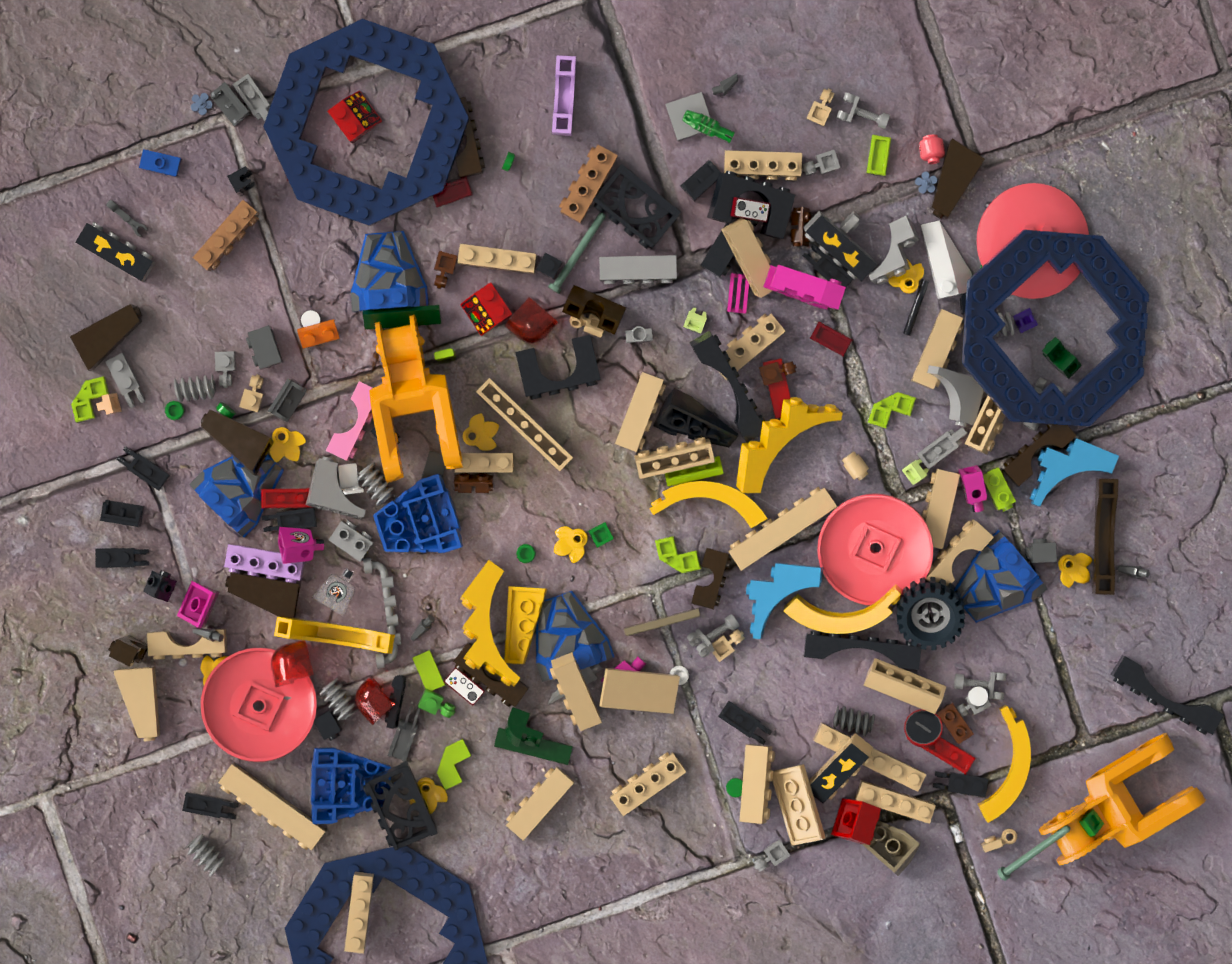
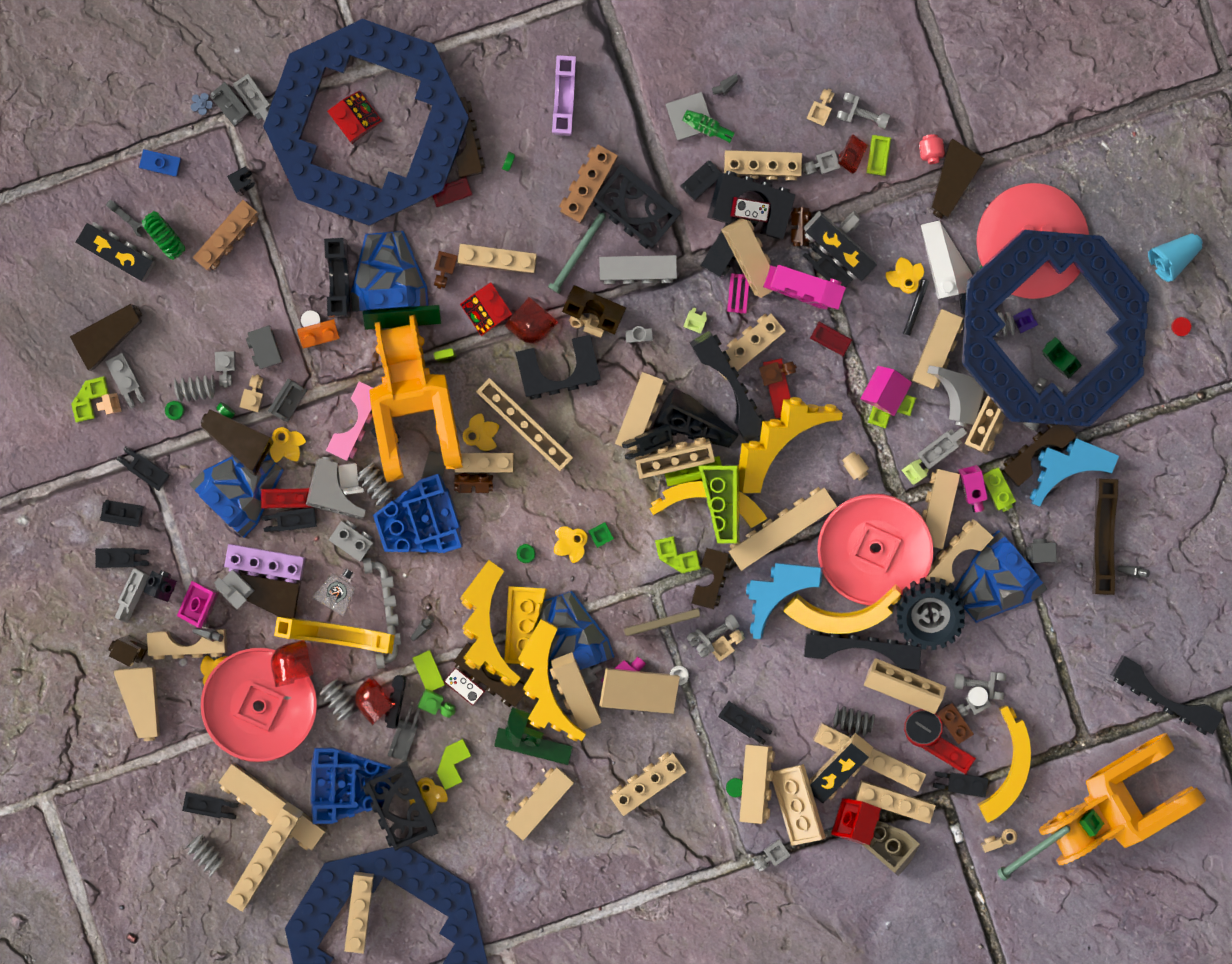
(131, 594): none -> light grey hinge
(163, 235): none -> green gear
(234, 588): none -> light grey piece
(265, 856): none -> tan brick
(297, 545): dark pink torso -> none
(328, 725): black brick -> none
(339, 296): none -> black arch
(538, 685): none -> yellow arch
(549, 266): black brick -> none
(649, 441): none -> black hinge
(722, 495): none -> lime wedge
(852, 154): none -> clear red tile
(886, 390): none -> dark pink slope
(895, 263): light grey arch -> none
(926, 183): sand blue plant -> none
(1076, 571): yellow plate -> none
(1174, 256): none -> medium azure cone
(1181, 326): none -> red tile

